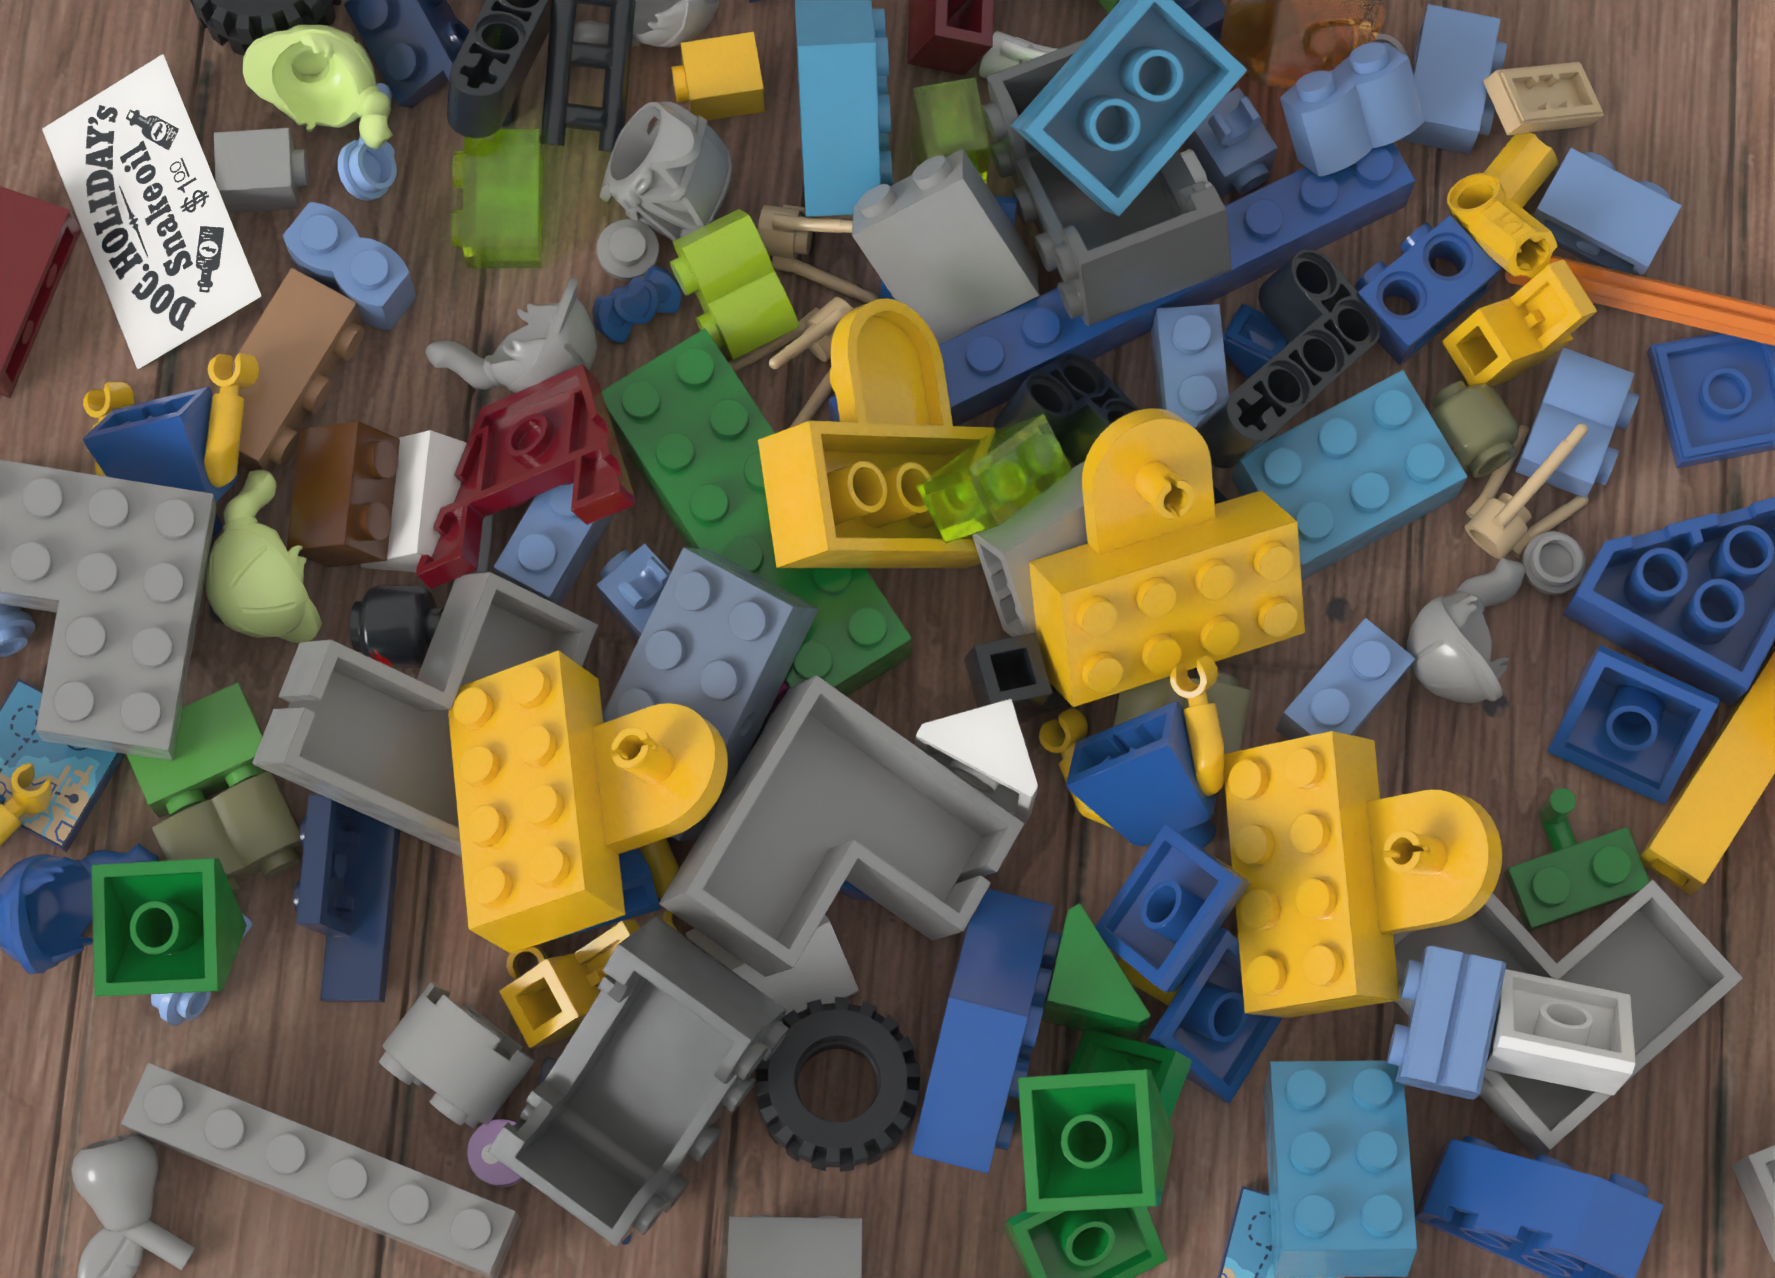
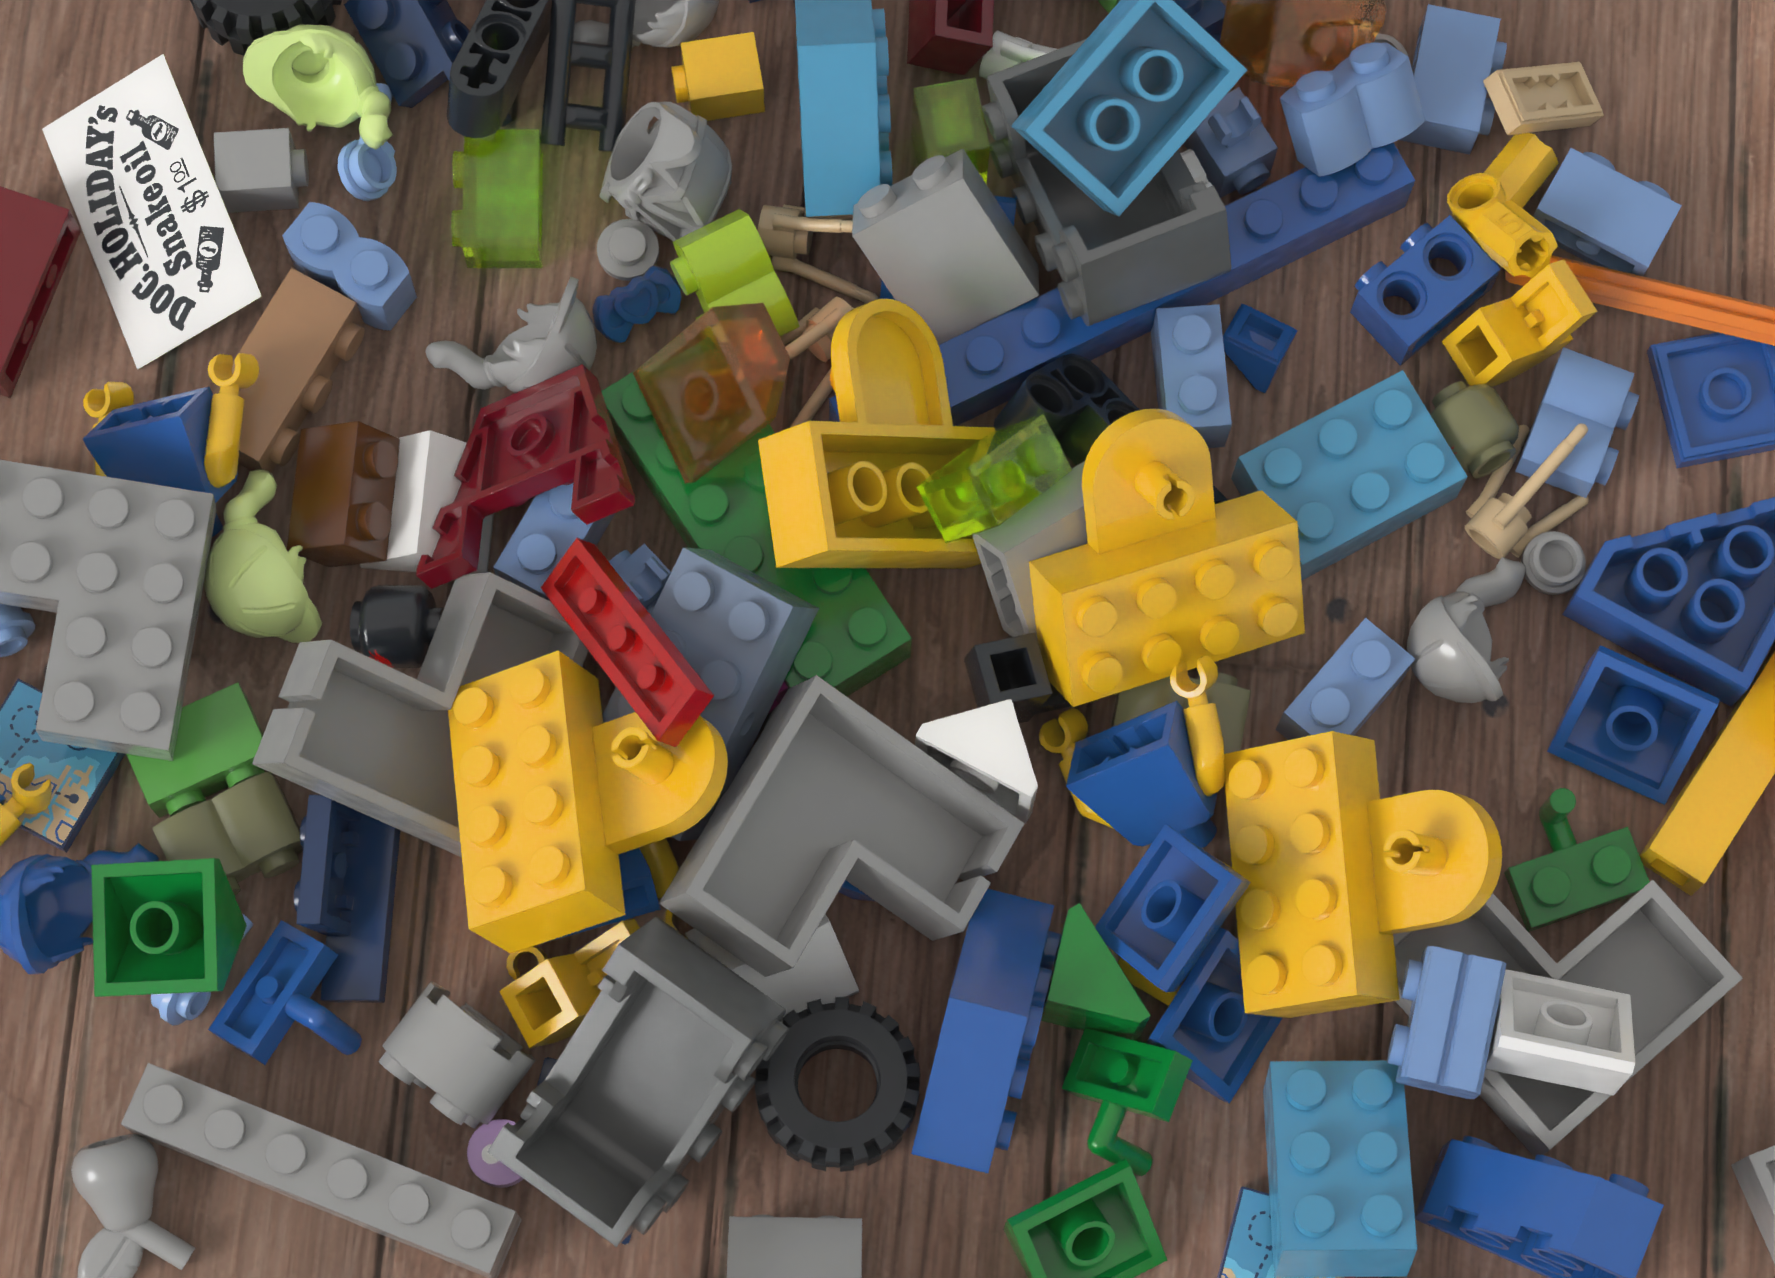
(278, 993): none -> blue plate
(627, 642): none -> red plate
(715, 385): none -> clear orange slope
(1093, 1141): green slope -> none
(1326, 334): black beam -> none

